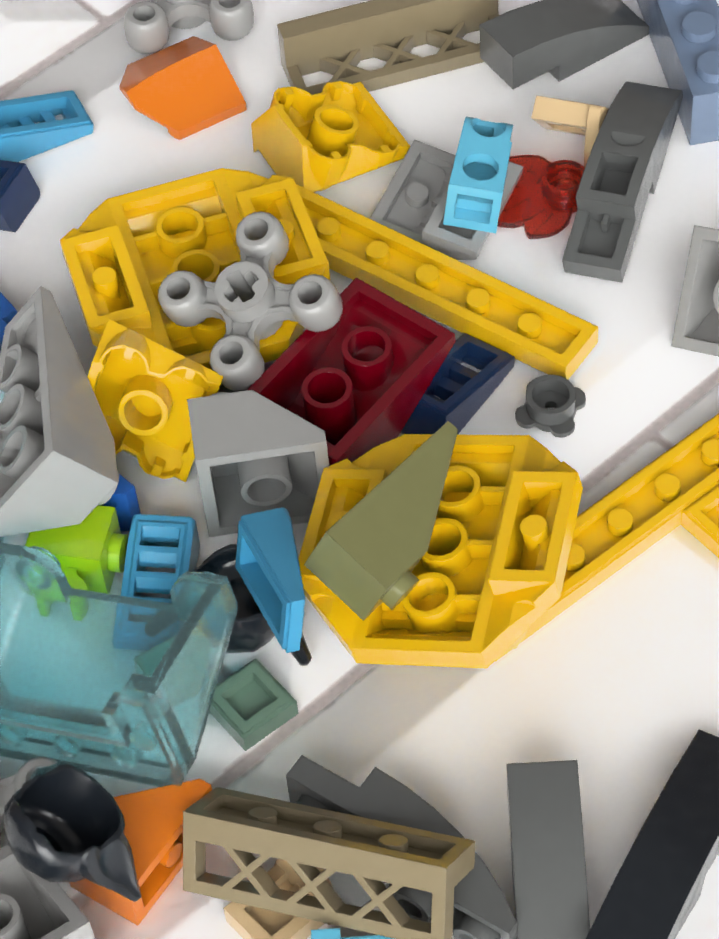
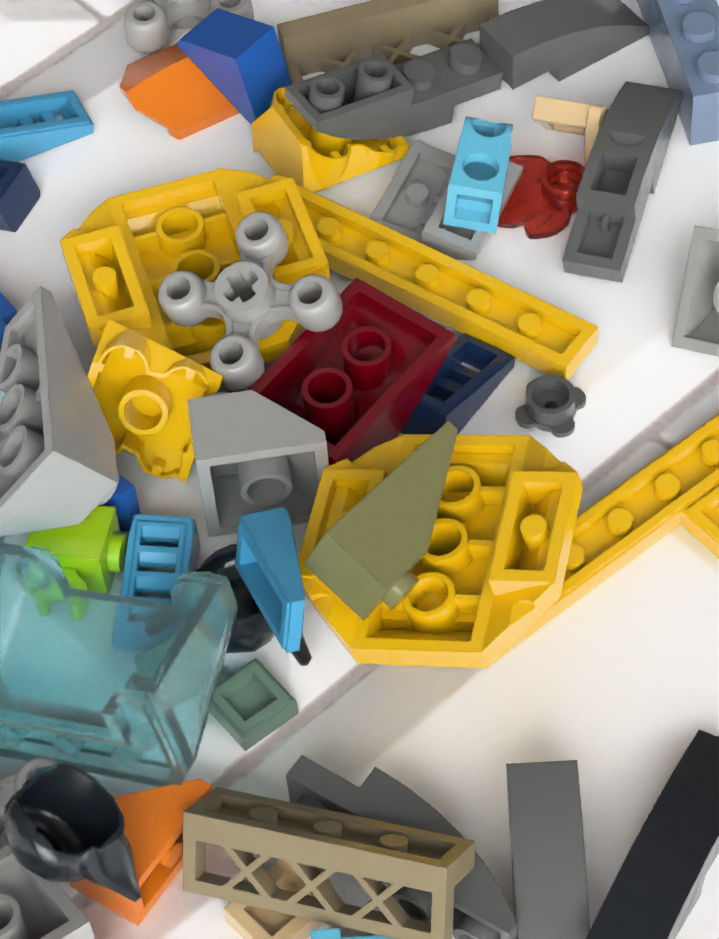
(239, 59): none -> blue slope
(390, 100): none -> dark grey slope

